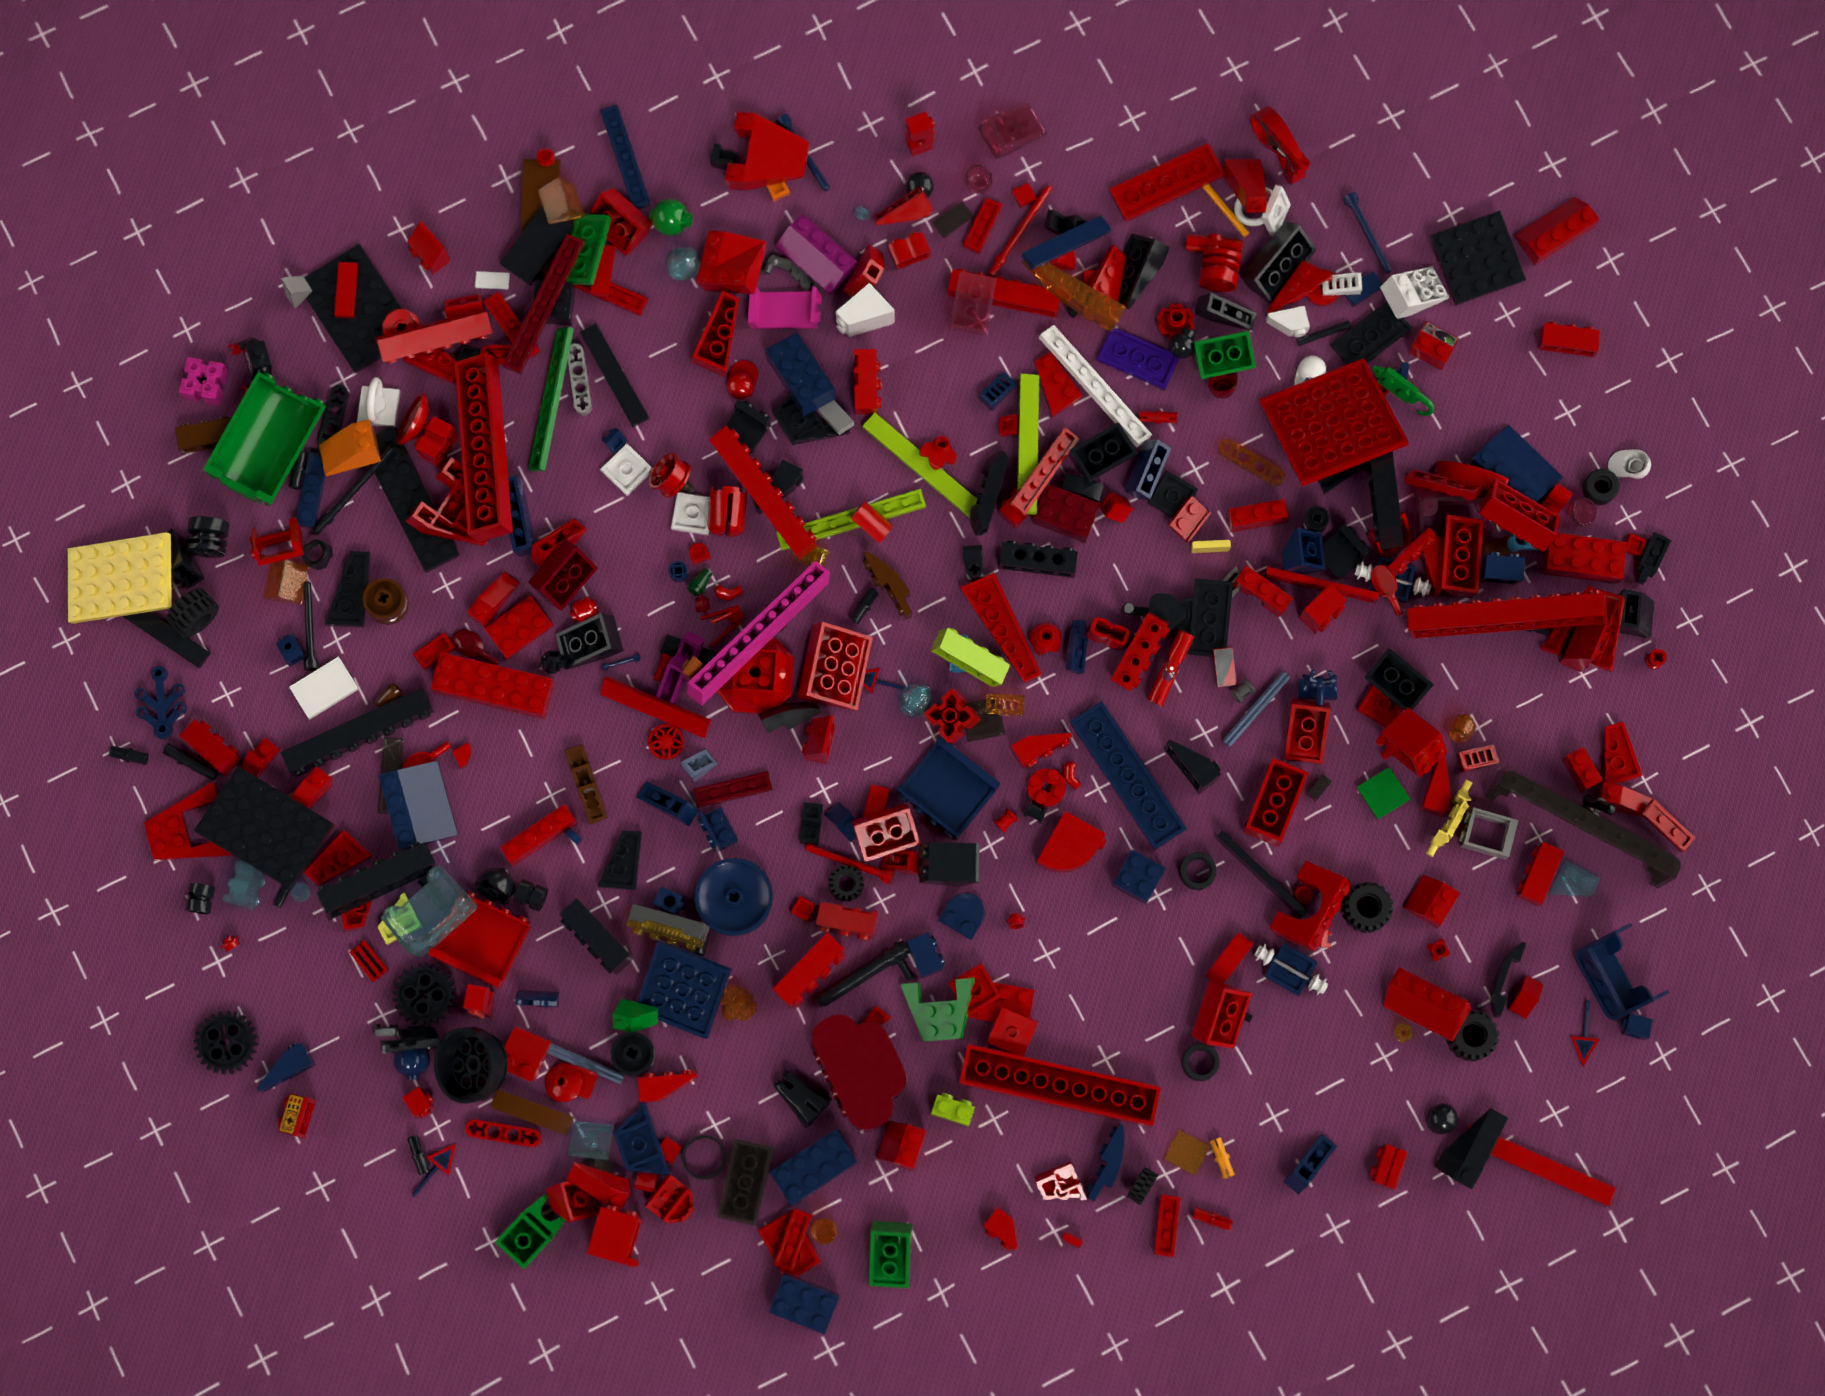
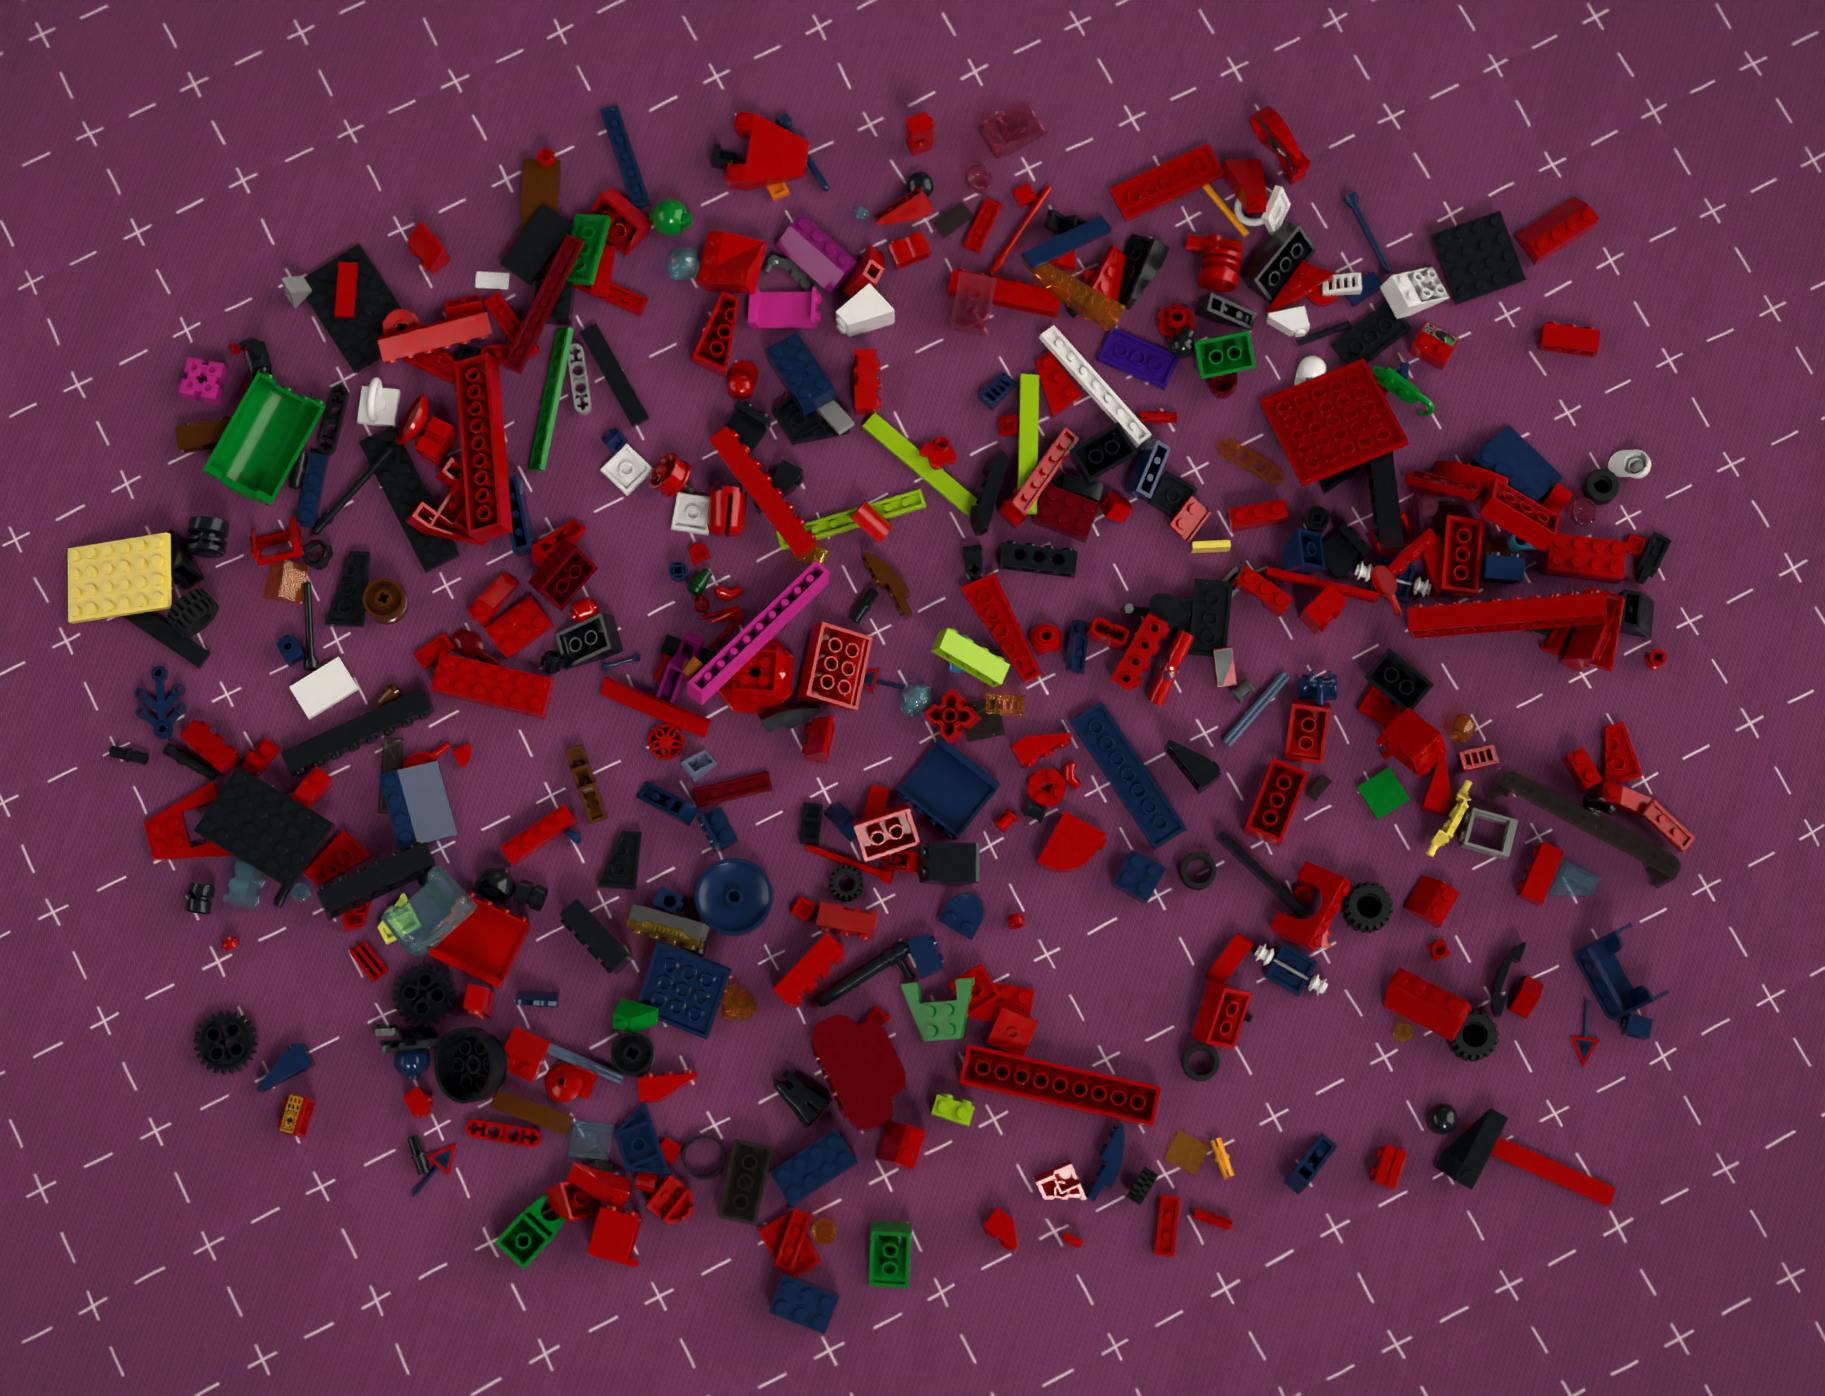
(350, 448): orange slope -> none
(560, 201): clear orange slope -> none

